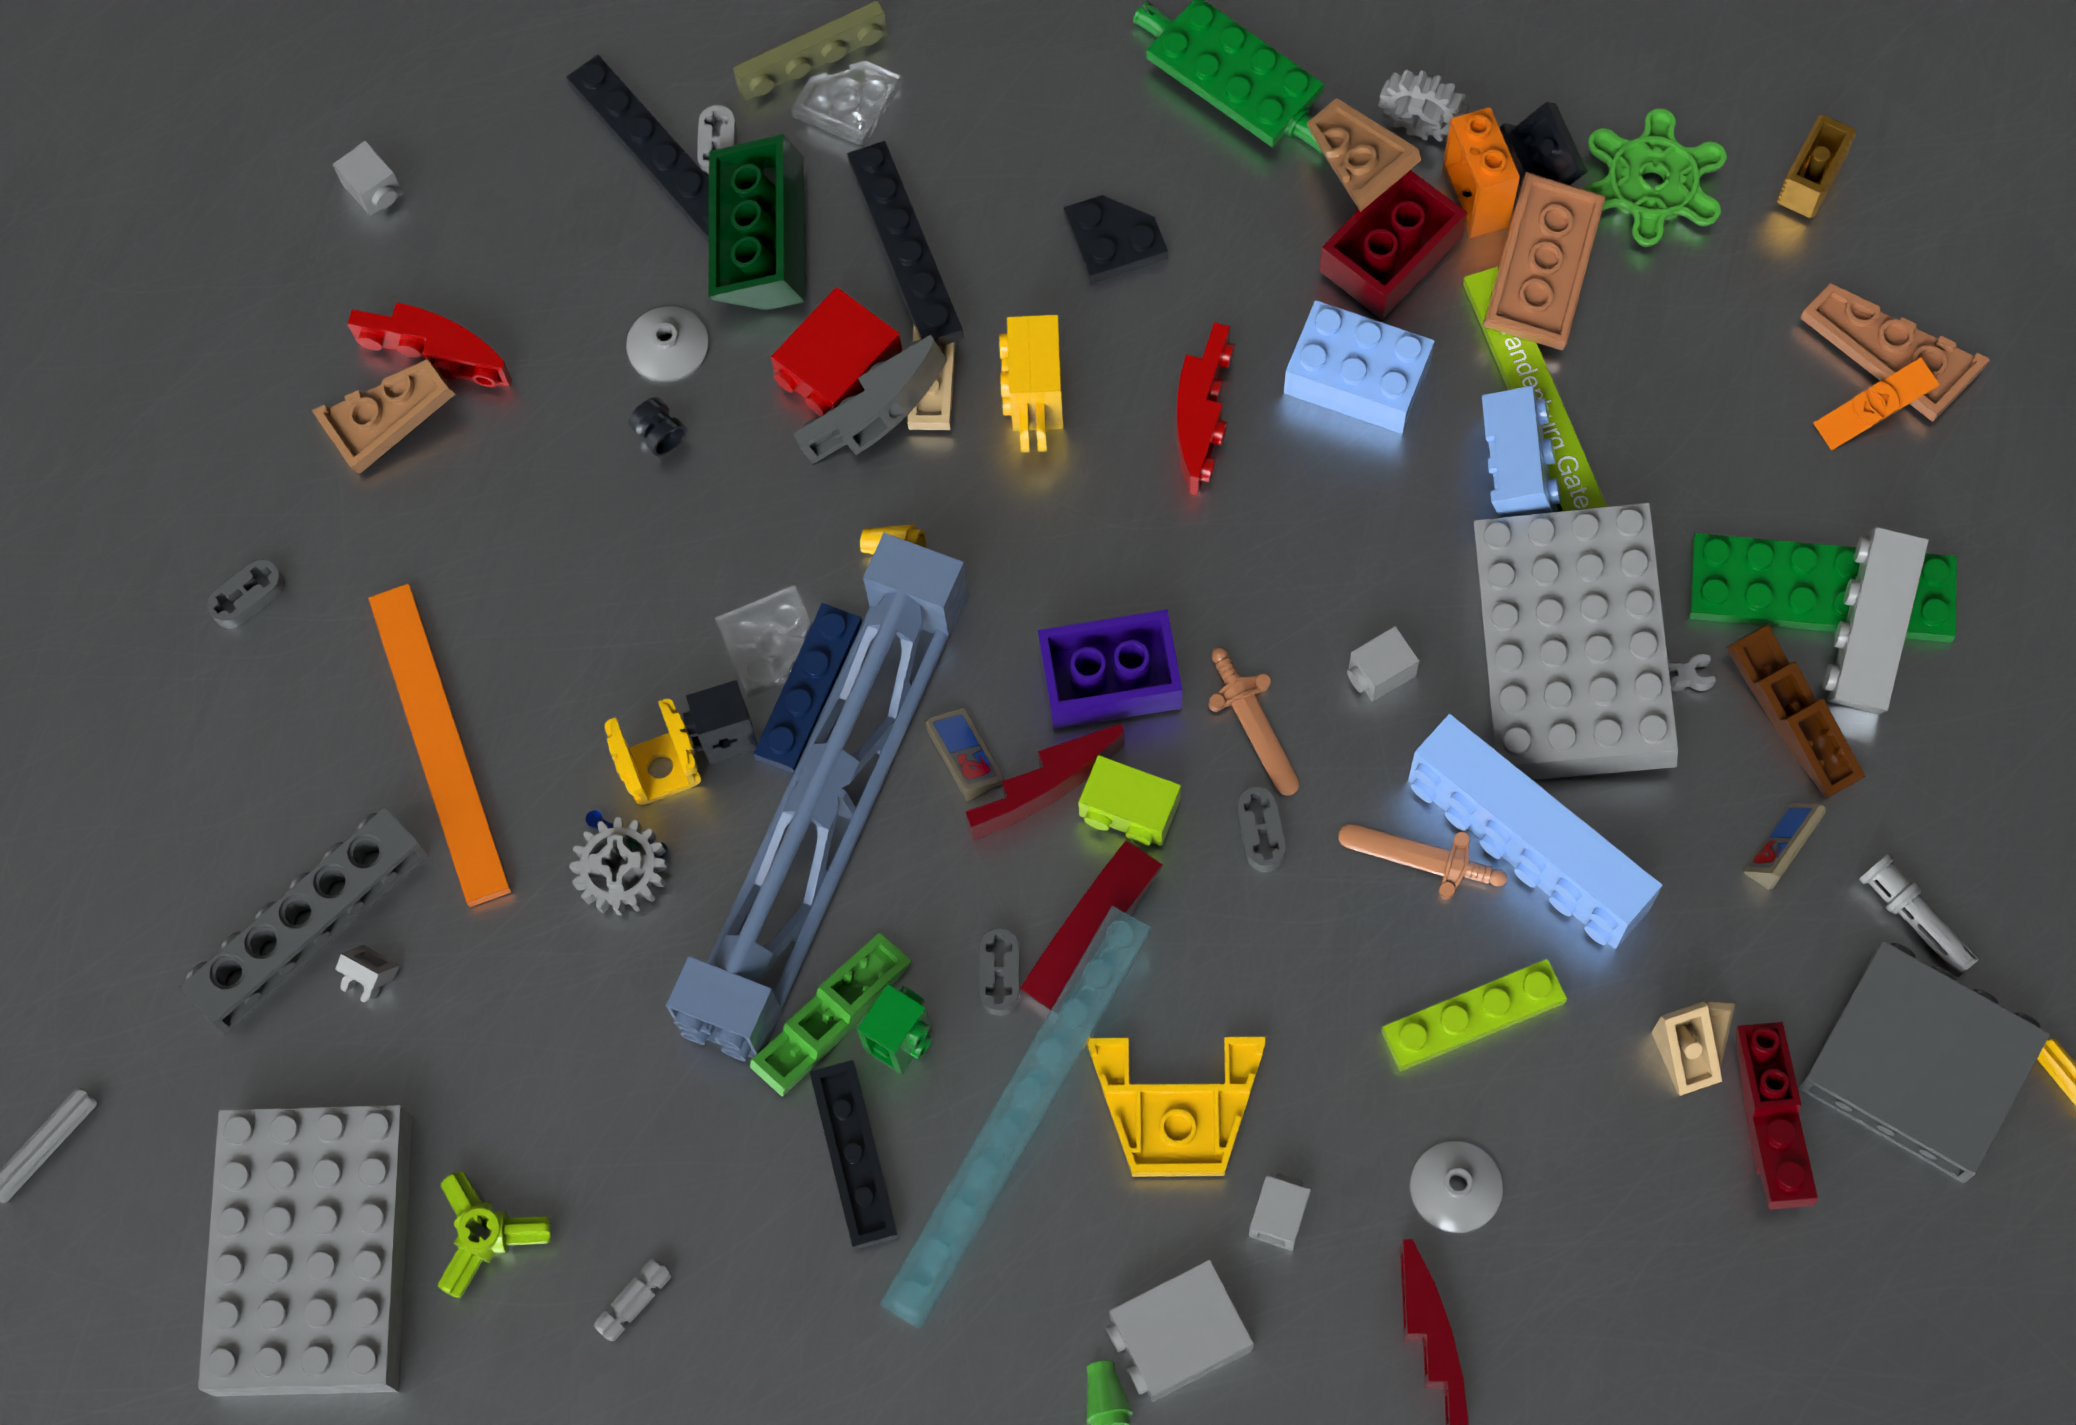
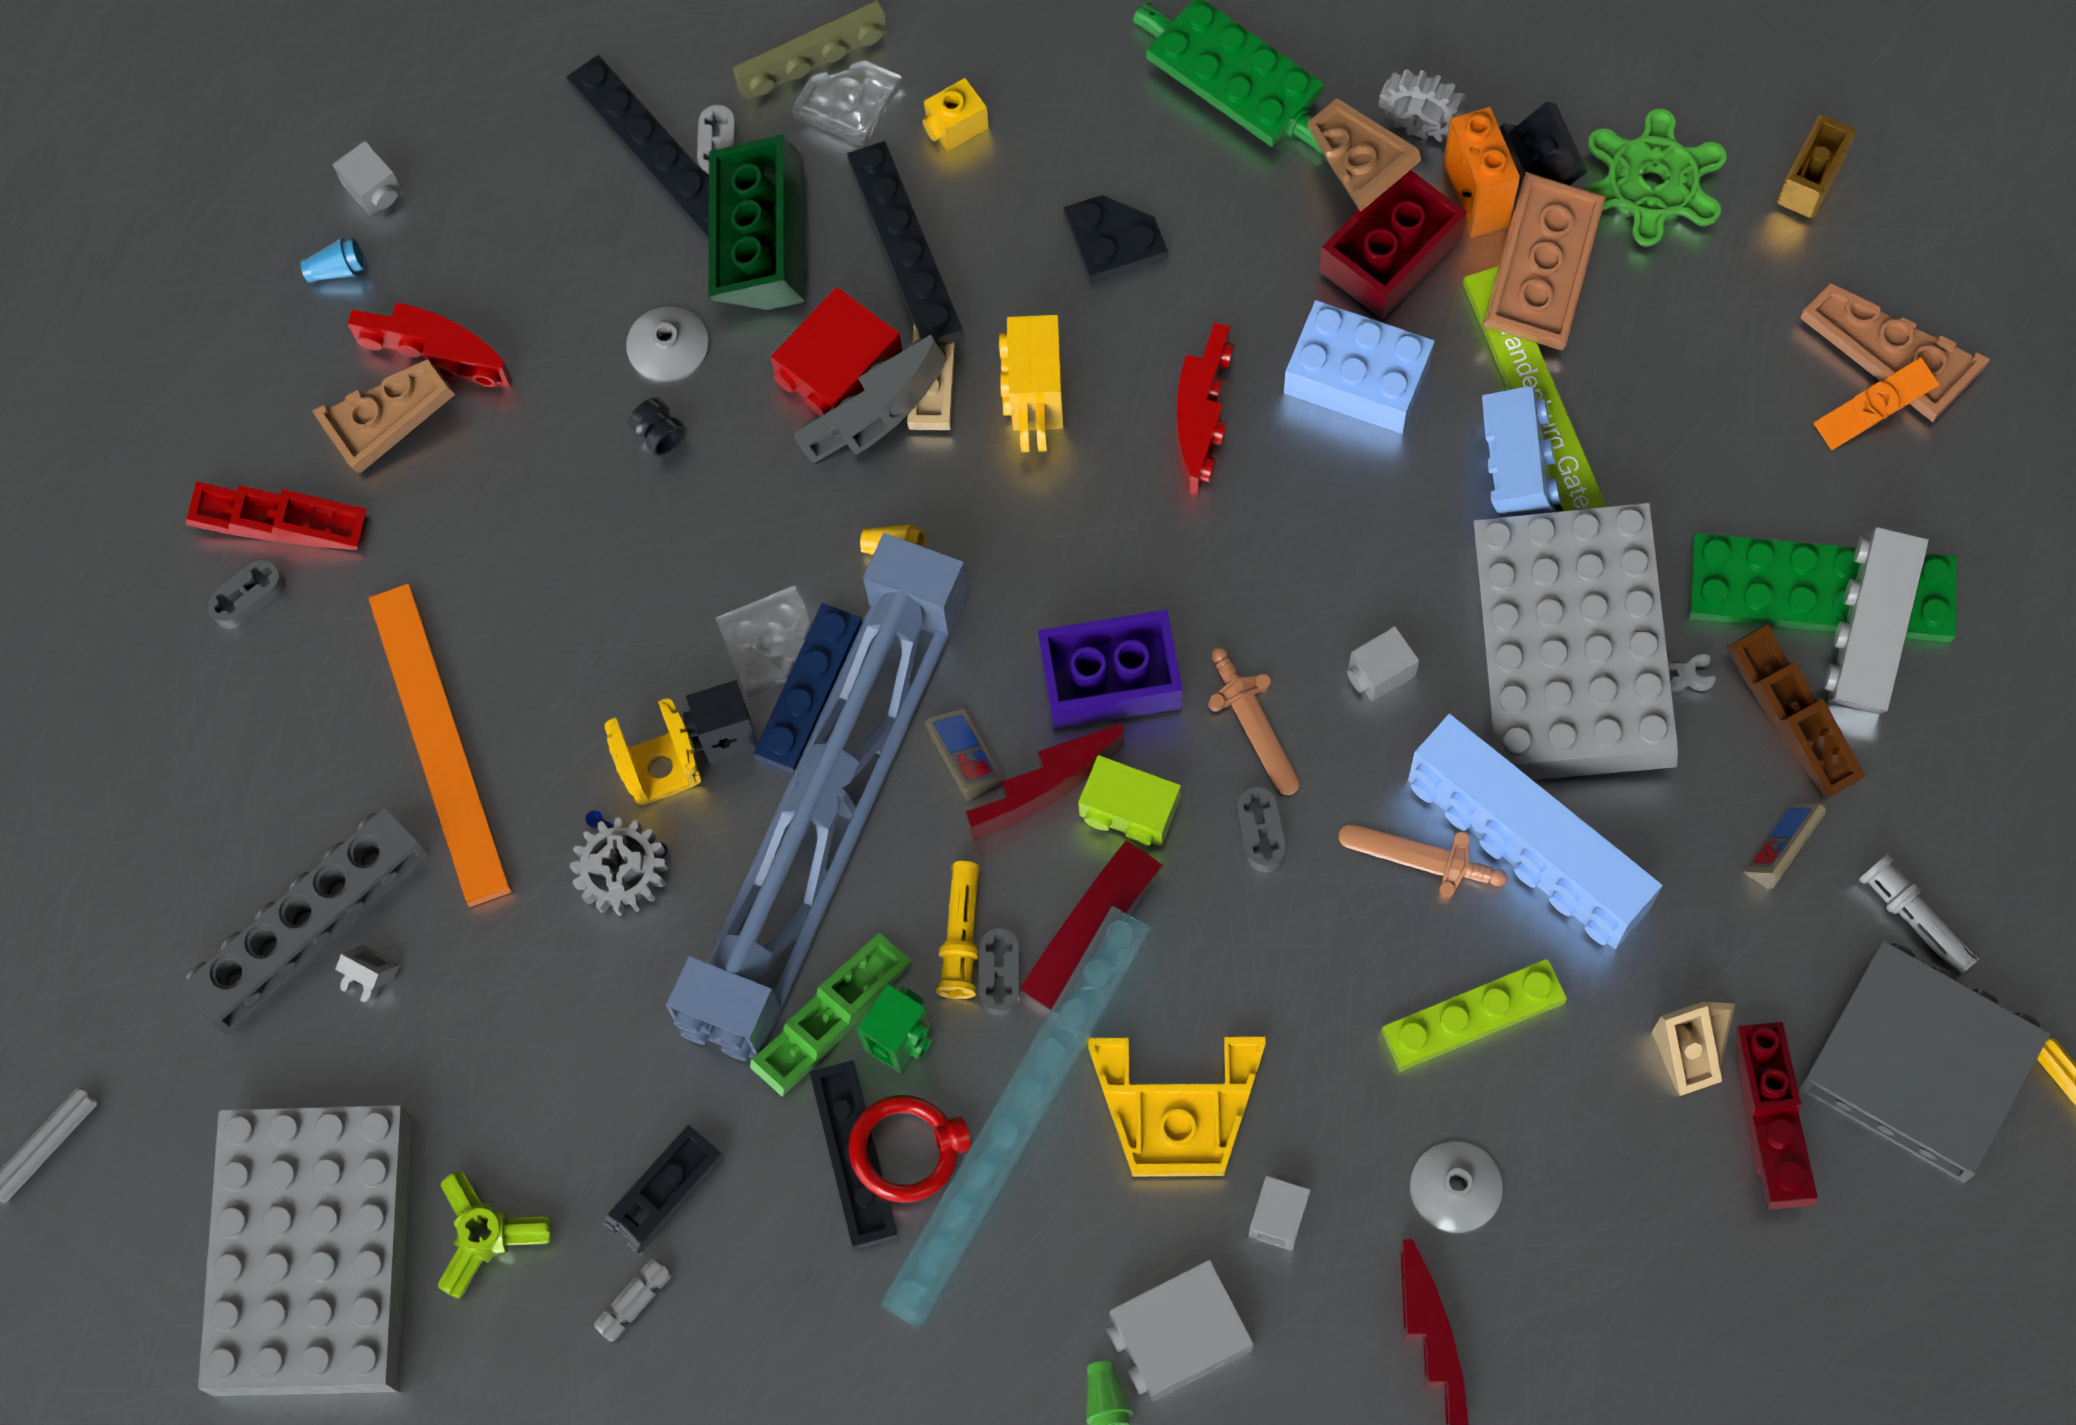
(276, 517): none -> red slope
(335, 261): none -> dark azure cone
(664, 1188): none -> black plate
(950, 1138): none -> red piece
(955, 115): none -> yellow brick
(958, 950): none -> yellow pin

